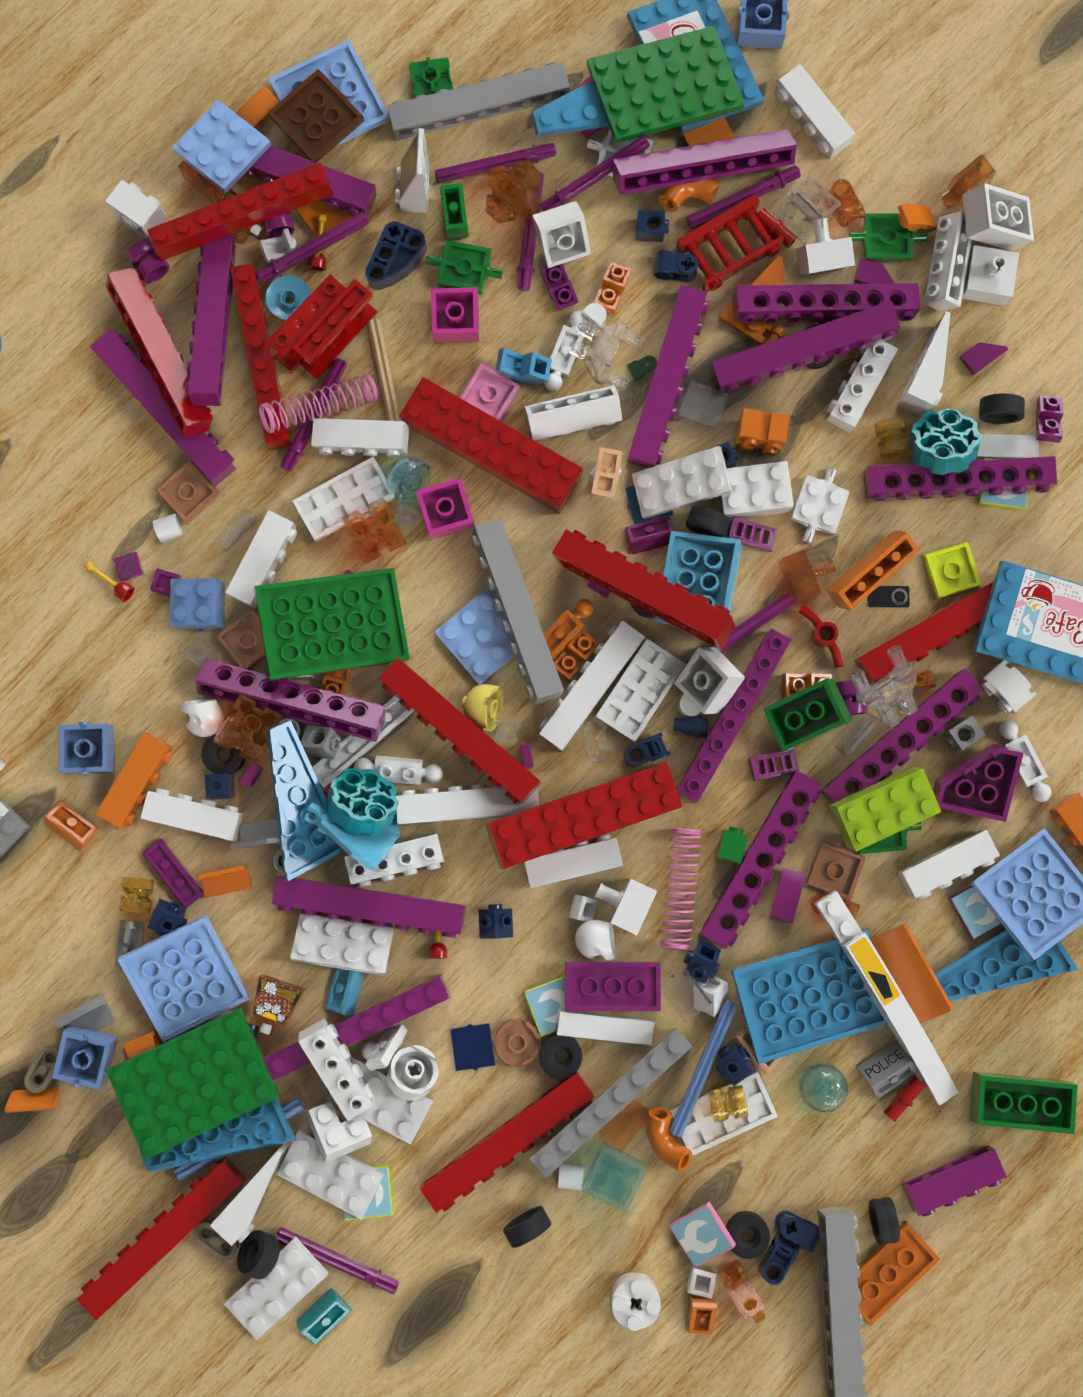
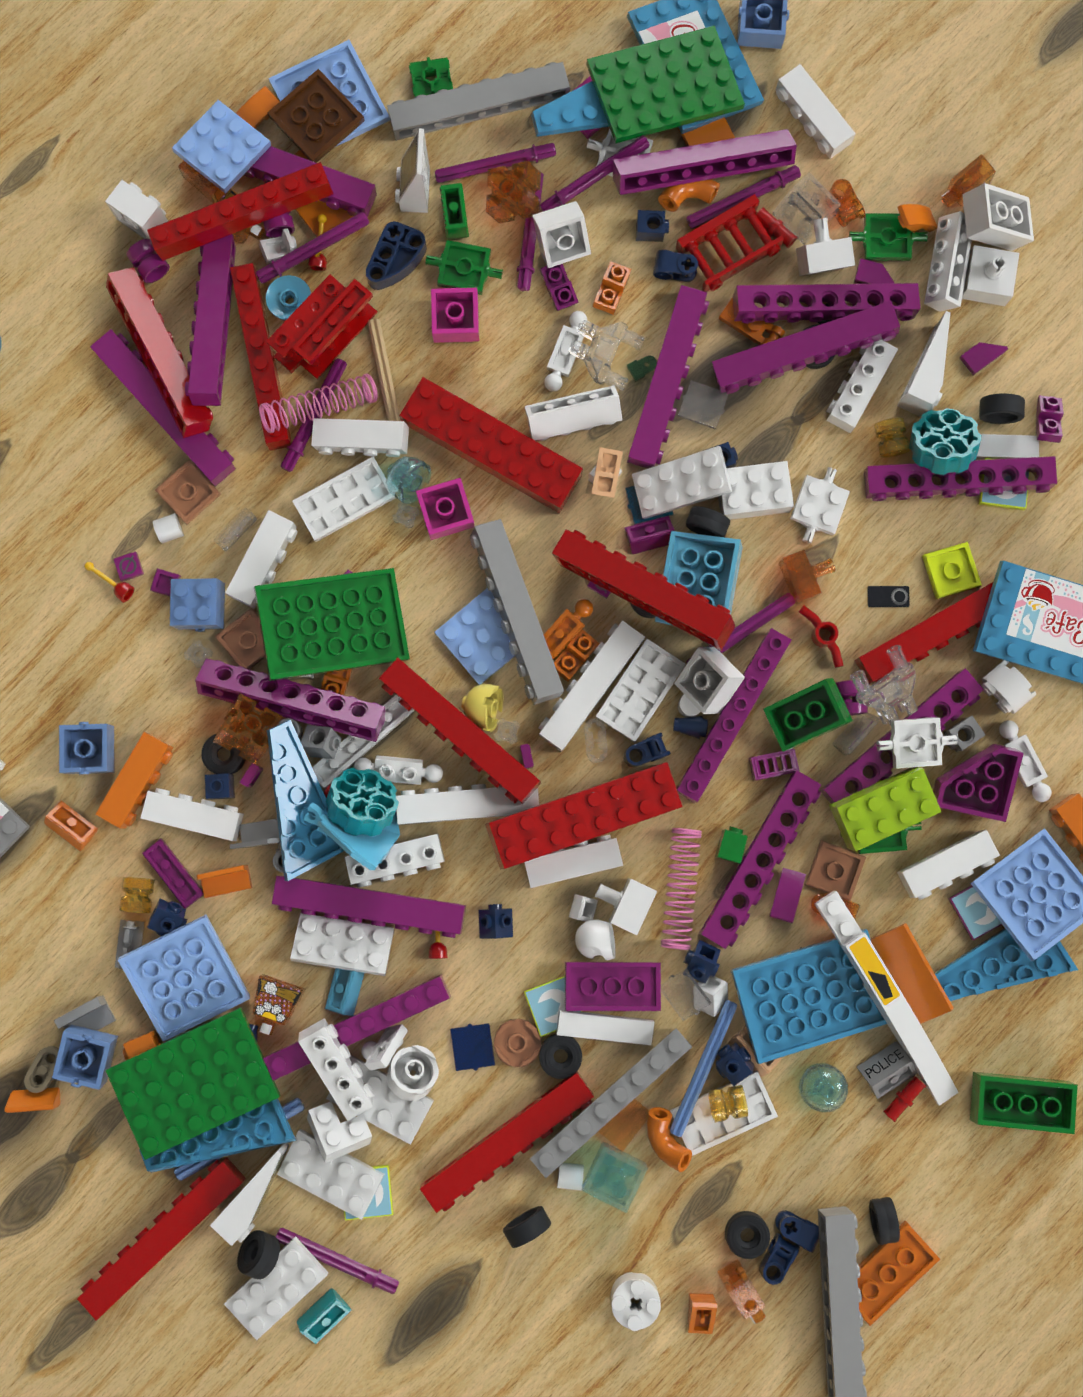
(204, 716): white helmet -> none
(214, 1242): dark tan plate -> none
(387, 535): clear orange brick -> none
(490, 391): bright pink tile -> none
(525, 368): dark azure brick -> none
(595, 314): white brick -> none
(701, 1283): white brick -> none
(702, 1235): tile -> none
(753, 526): magenta slope -> none
(761, 432): orange brick -> none
(773, 274): orange slope -> none
(796, 682): orange slope -> none
(872, 570): orange brick -> none
(916, 742): none -> white plate
(925, 680): clear orange hinge -> none
(954, 1181): magenta brick -> none

